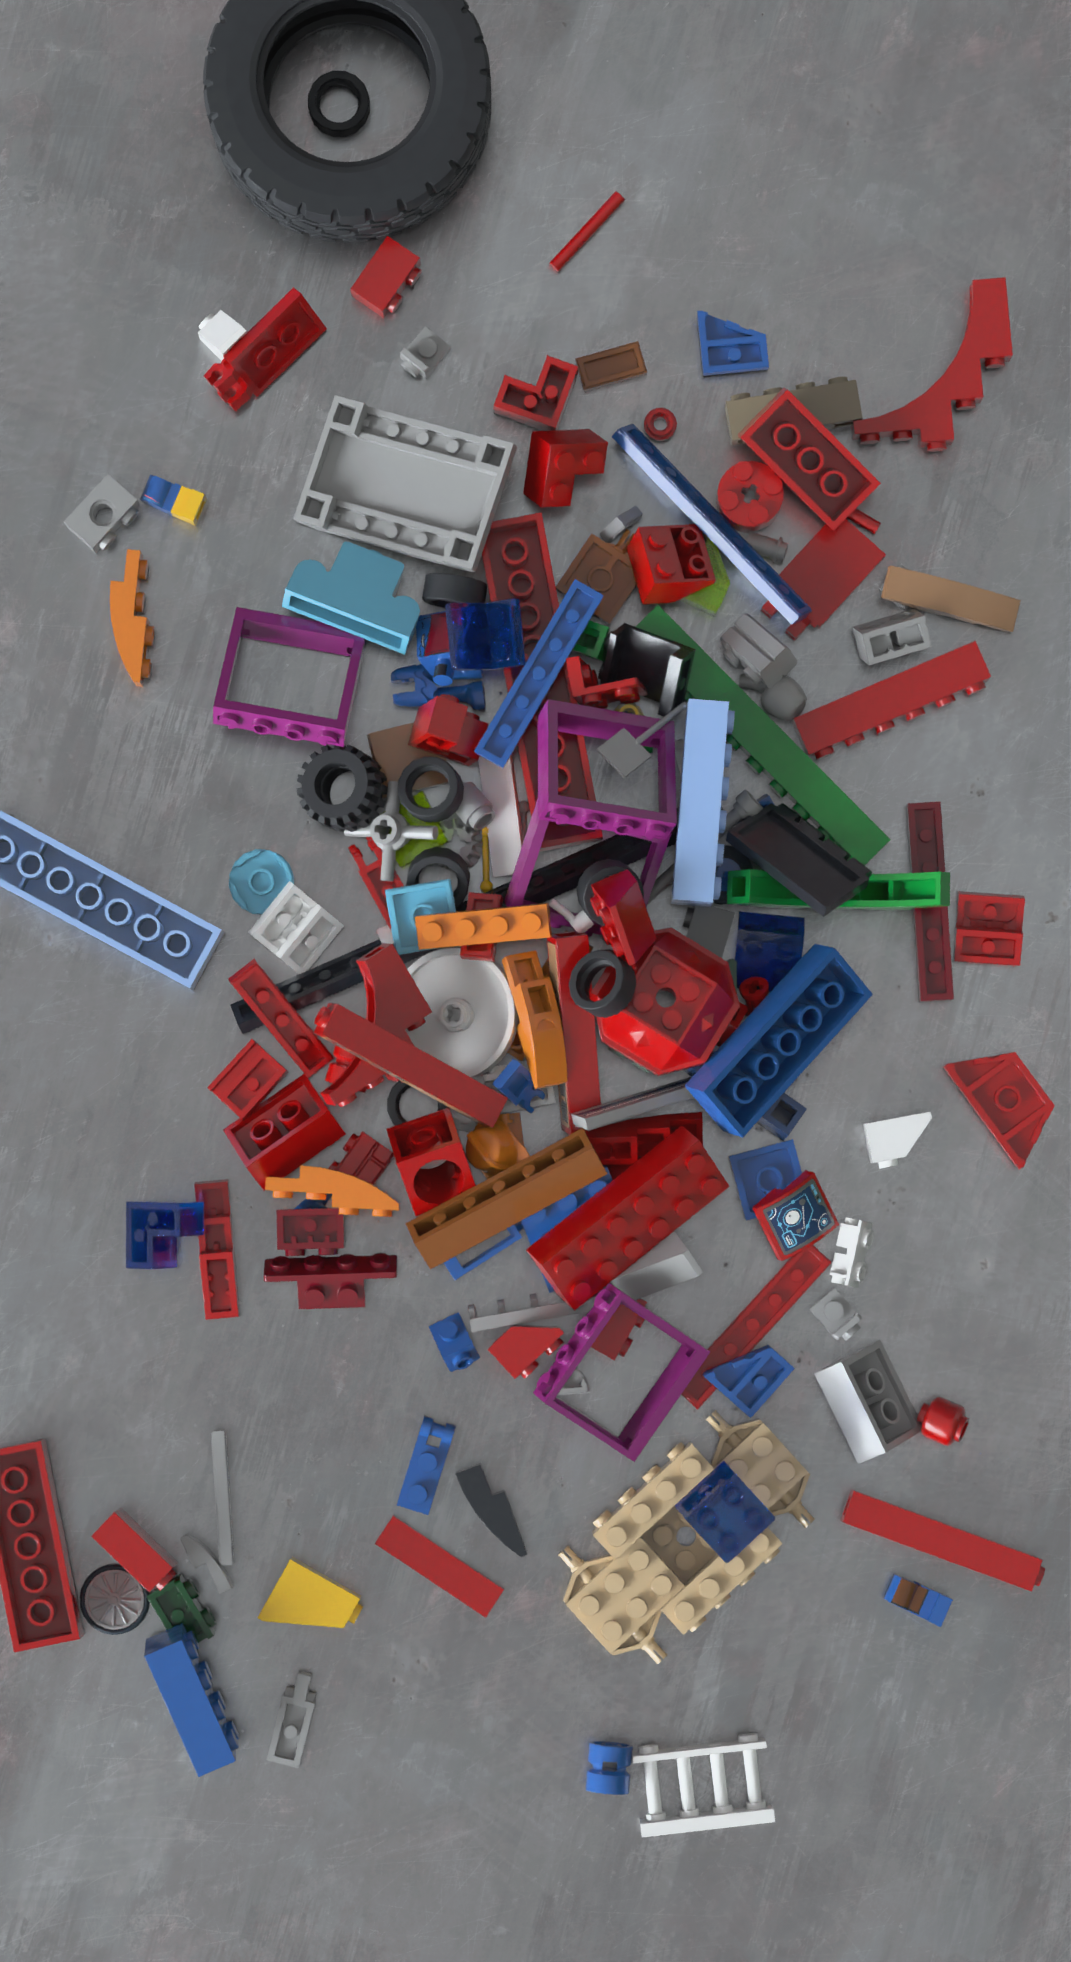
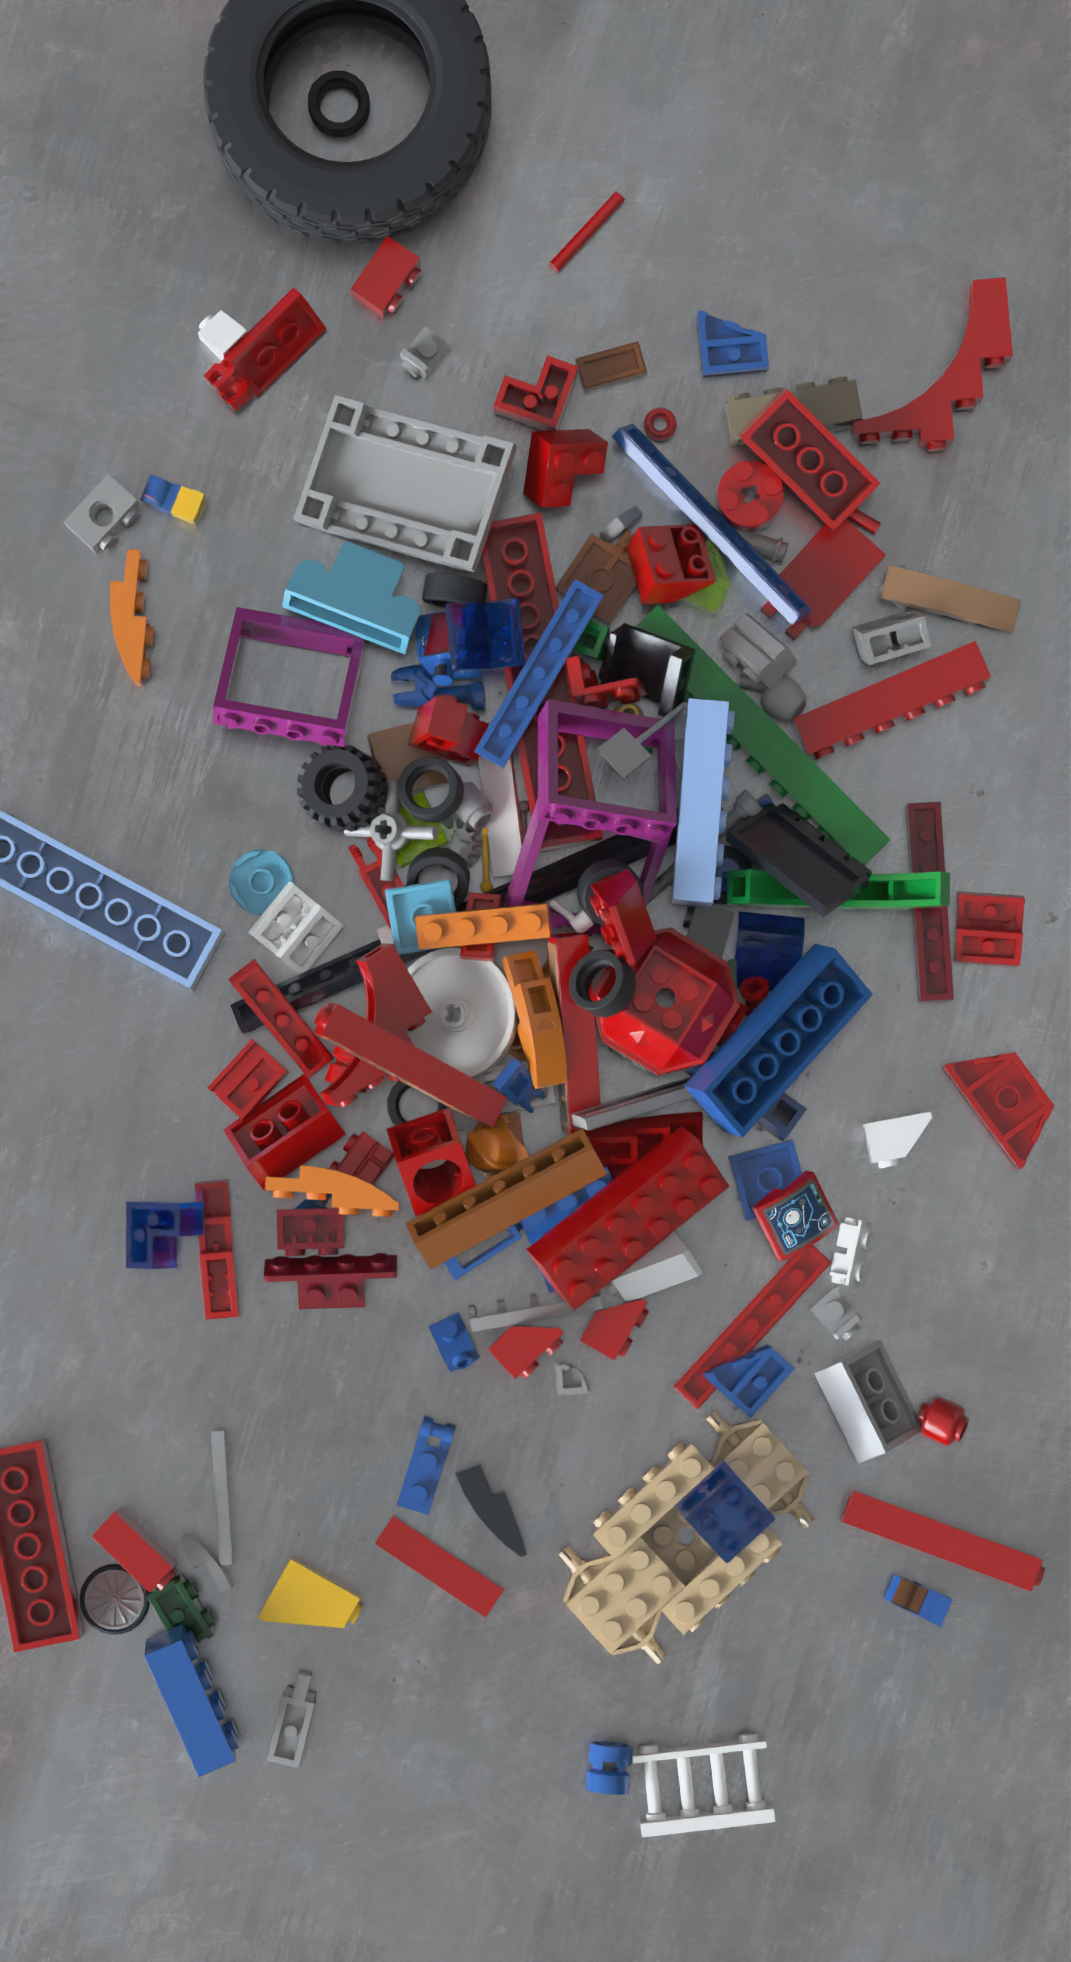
(659, 1399): magenta window -> none

